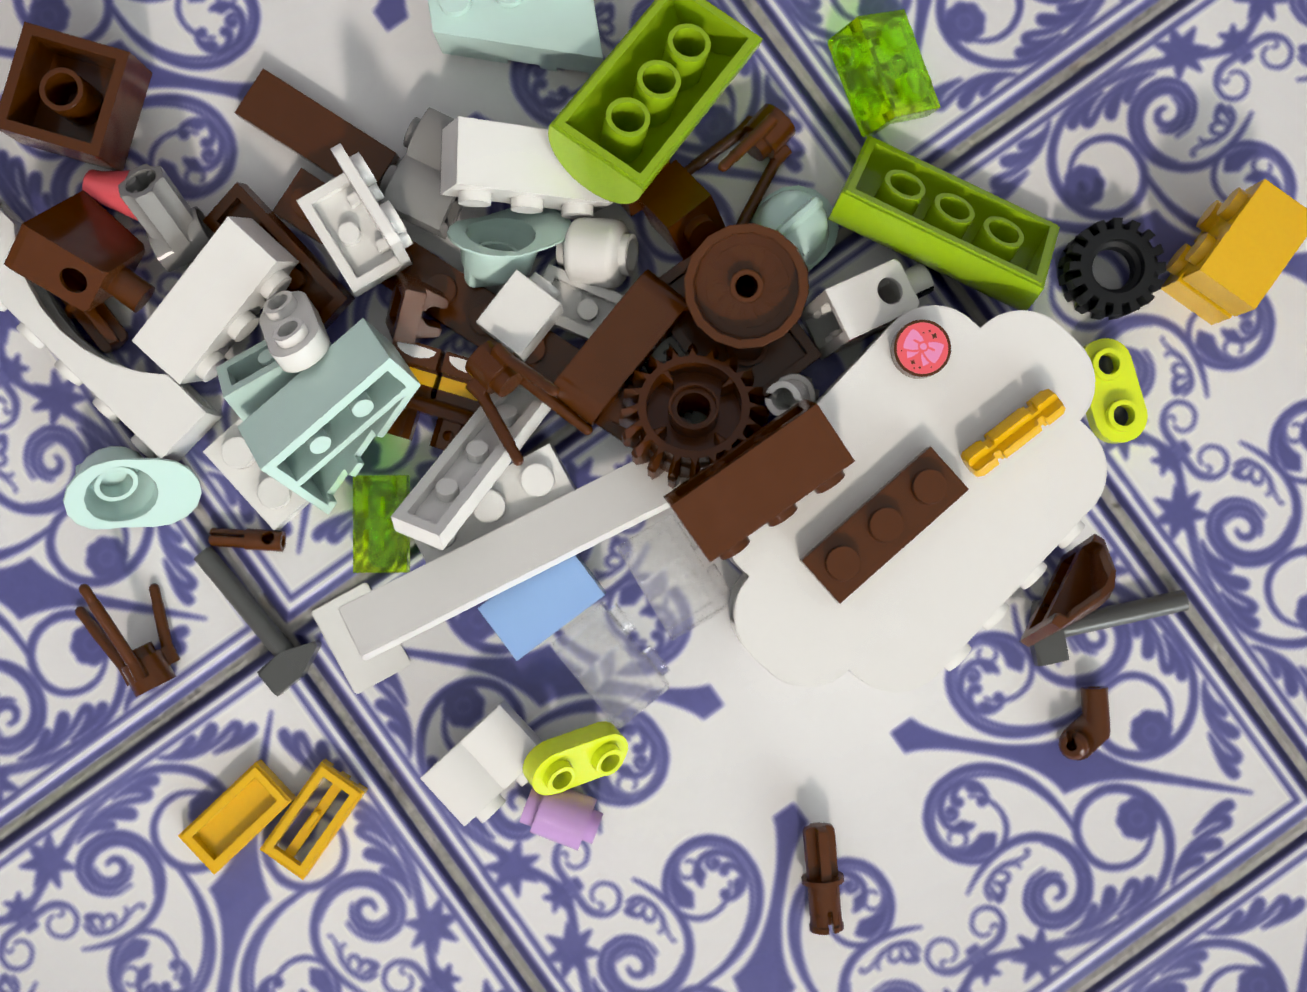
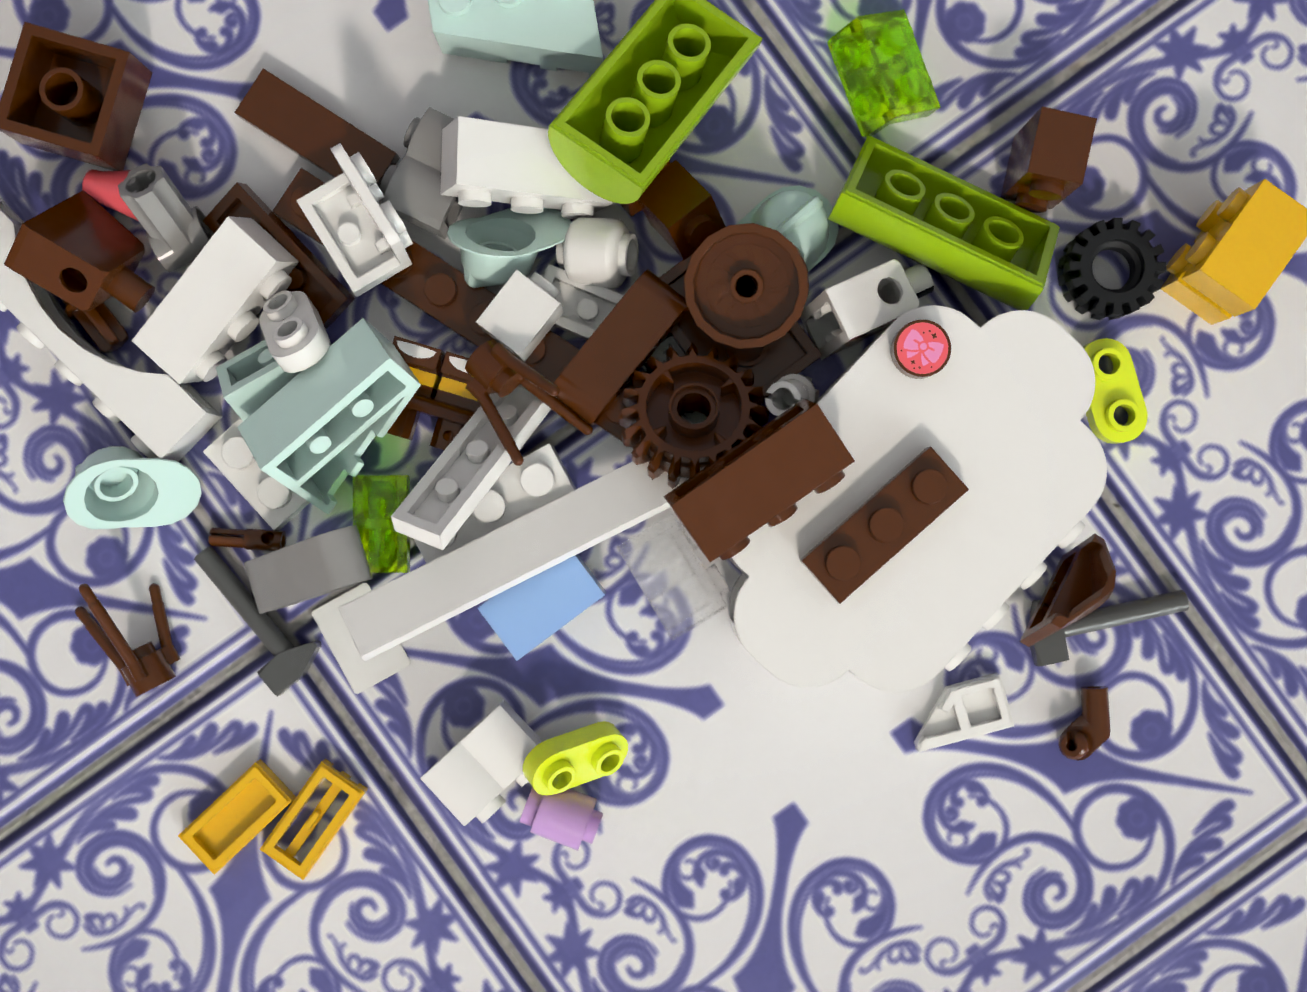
(308, 569): none -> light grey beam
(406, 307): reddish brown tile -> none
(612, 663): clear brick -> none
(760, 137): reddish brown plant -> none
(822, 878): reddish brown axle -> none
(966, 712): none -> white tile
(1013, 432): yellow axle -> none
(1048, 159): none -> reddish brown brick

